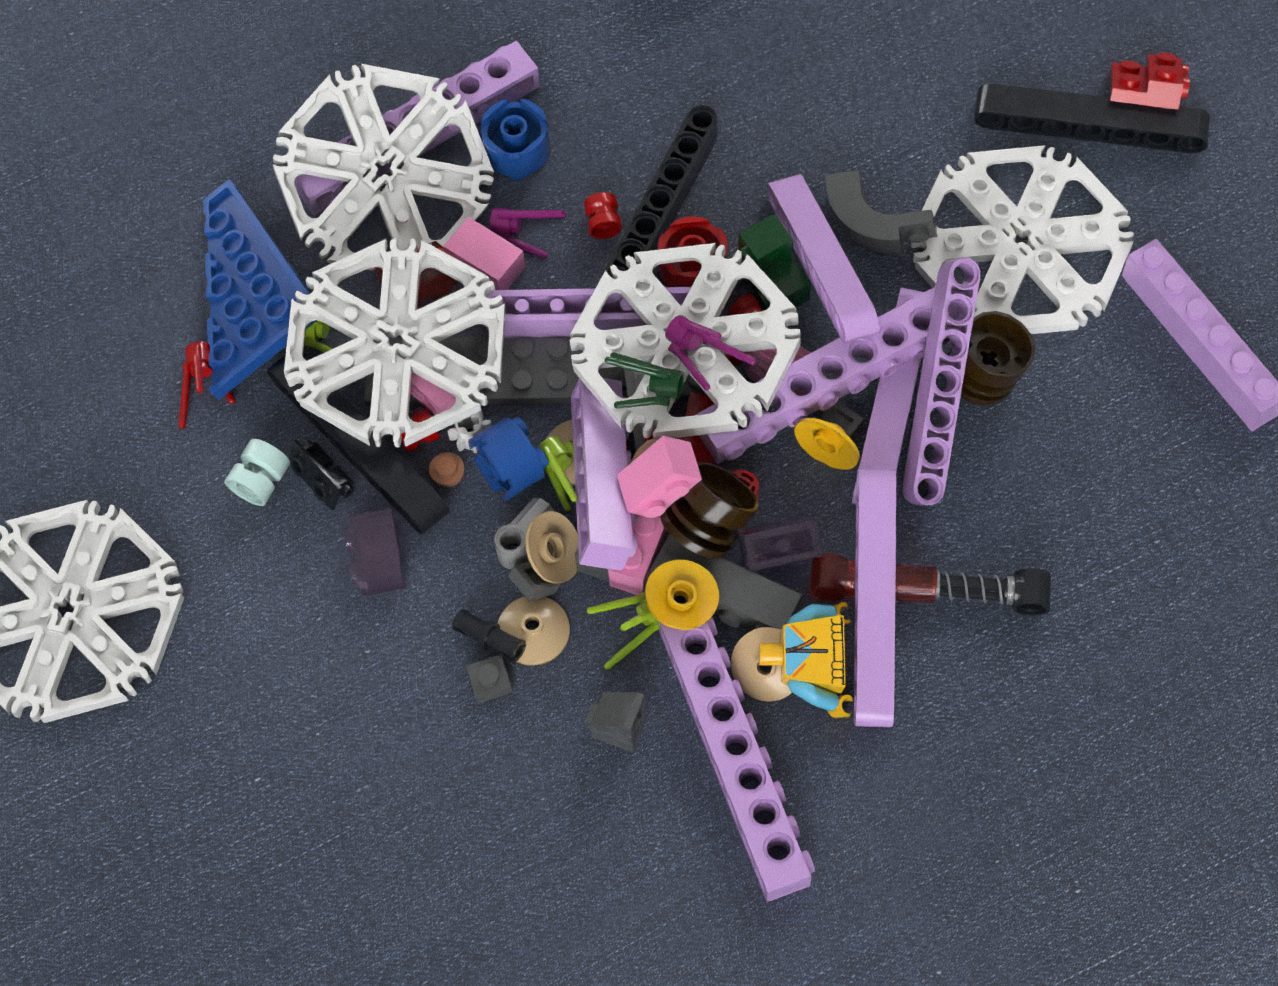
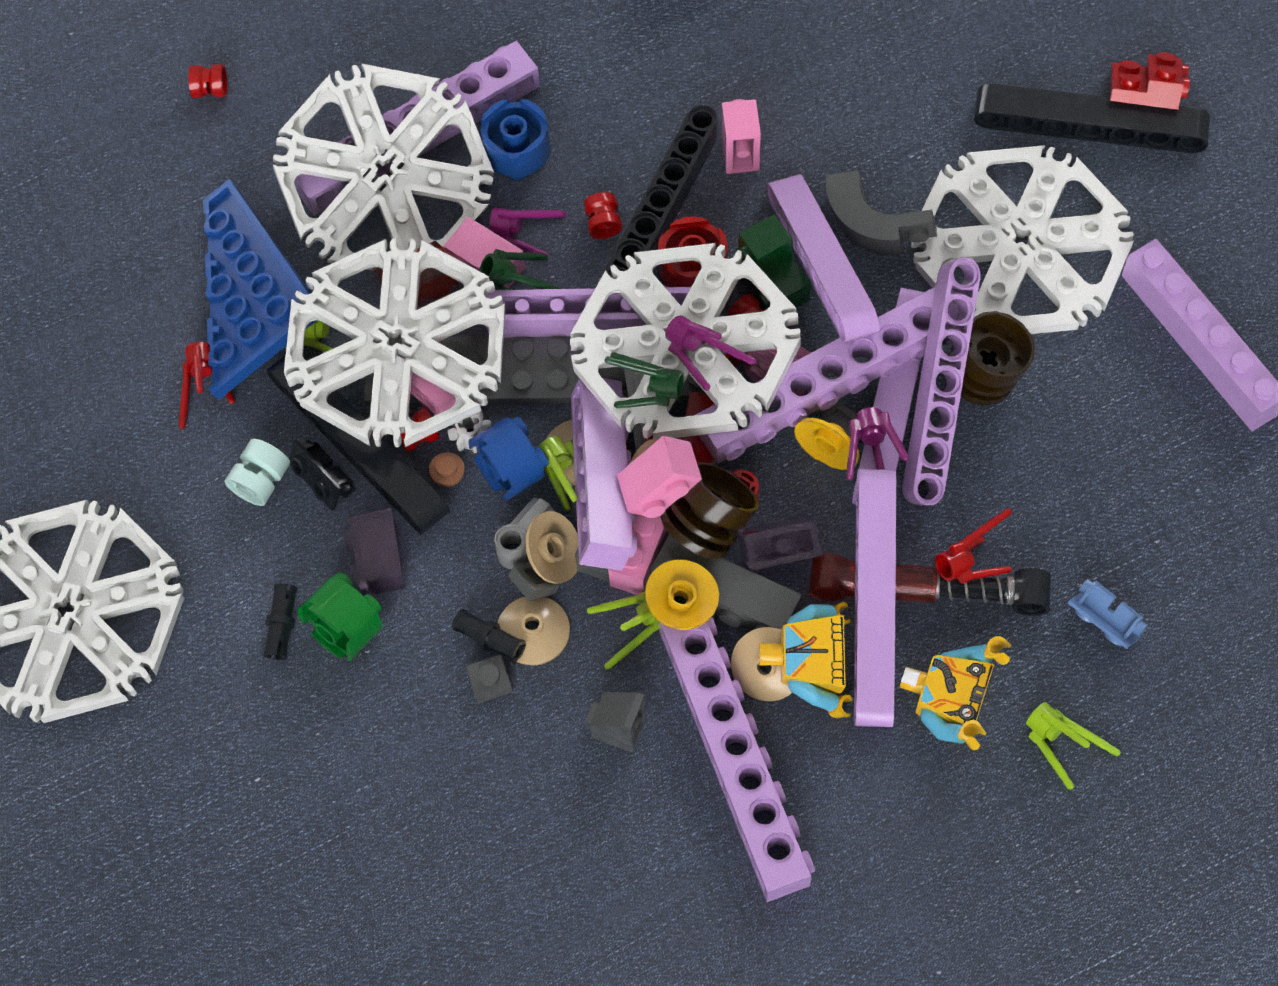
(208, 81): none -> red wheel
(280, 621): none -> black pin
(341, 617): none -> green brick
(502, 271): none -> dark green plant
(741, 136): none -> bright pink brick
(871, 427): none -> magenta plant
(955, 690): none -> torso
(959, 559): none -> red plant
(1049, 724): none -> lime plant
(1093, 606): none -> medium blue hinge

